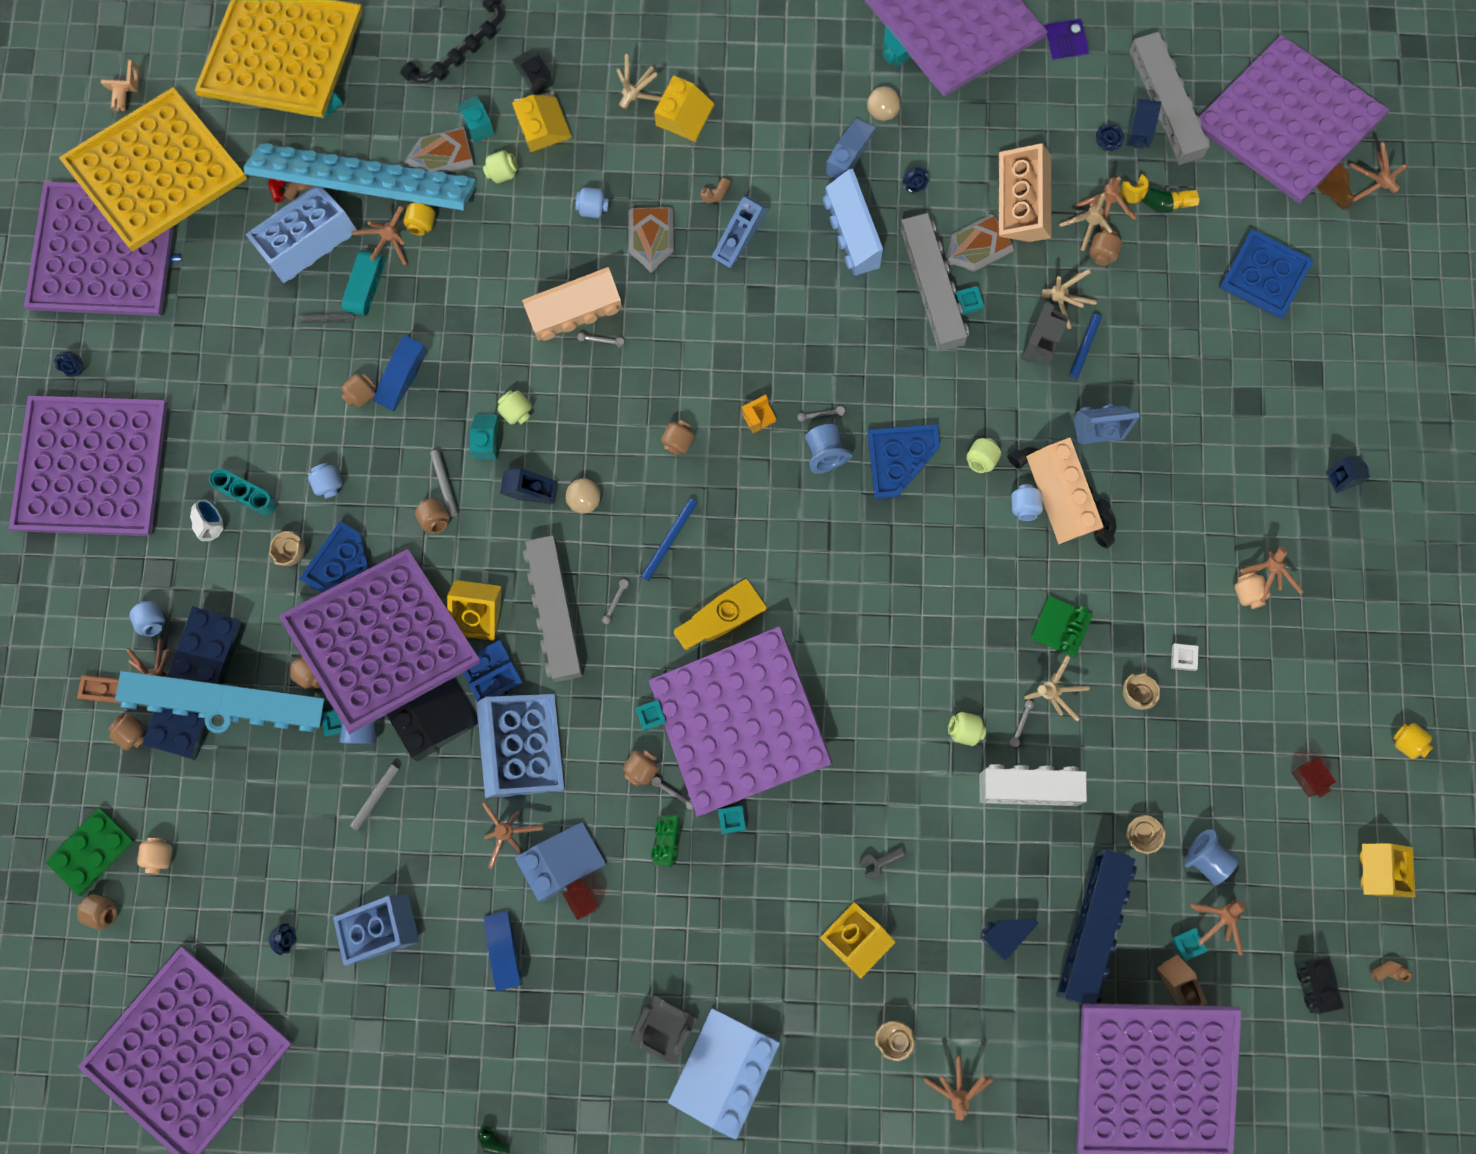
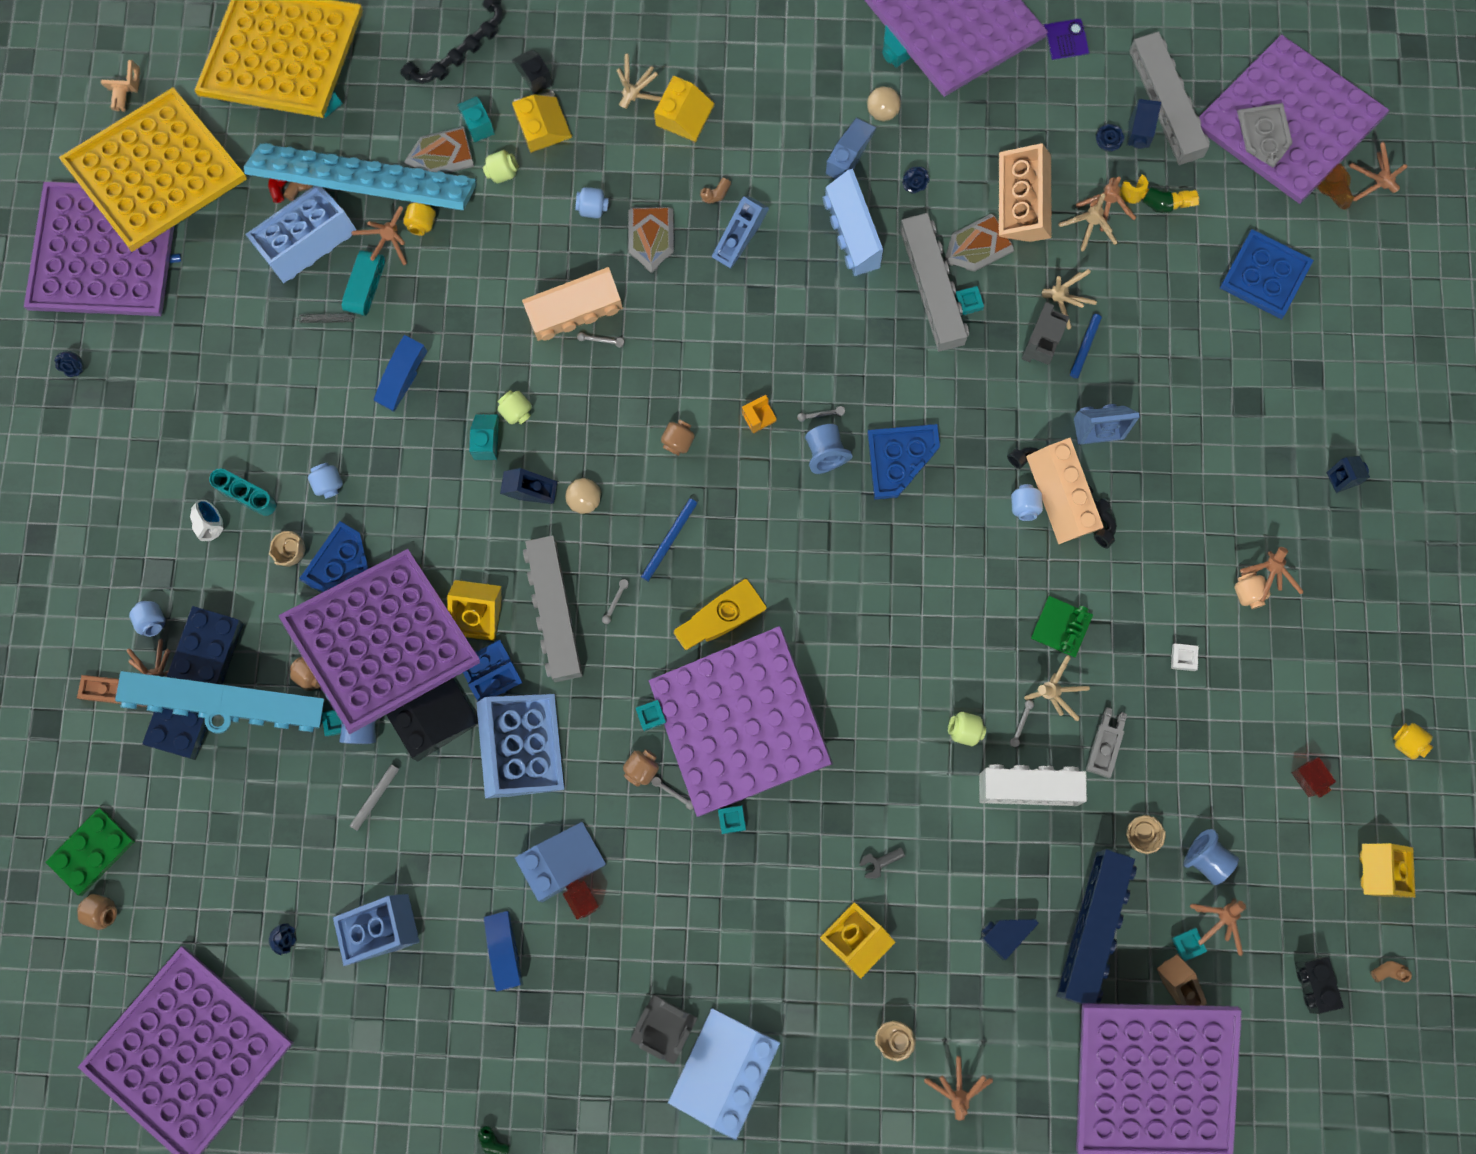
(88, 466): medium lavender plate -> none
(127, 732): medium nougat head -> none
(154, 855): light nougat head -> none
(358, 390): medium nougat head -> none
(432, 516): medium nougat head -> none
(444, 483): light grey bar -> none
(505, 832): nougat plant -> none
(663, 851): green hinge -> none
(983, 455): yellowish green head -> none
(1105, 248): medium nougat head -> none
(1106, 745): none -> light grey hinge
(1141, 691): tan hair -> none
(1265, 132): none -> light grey tile

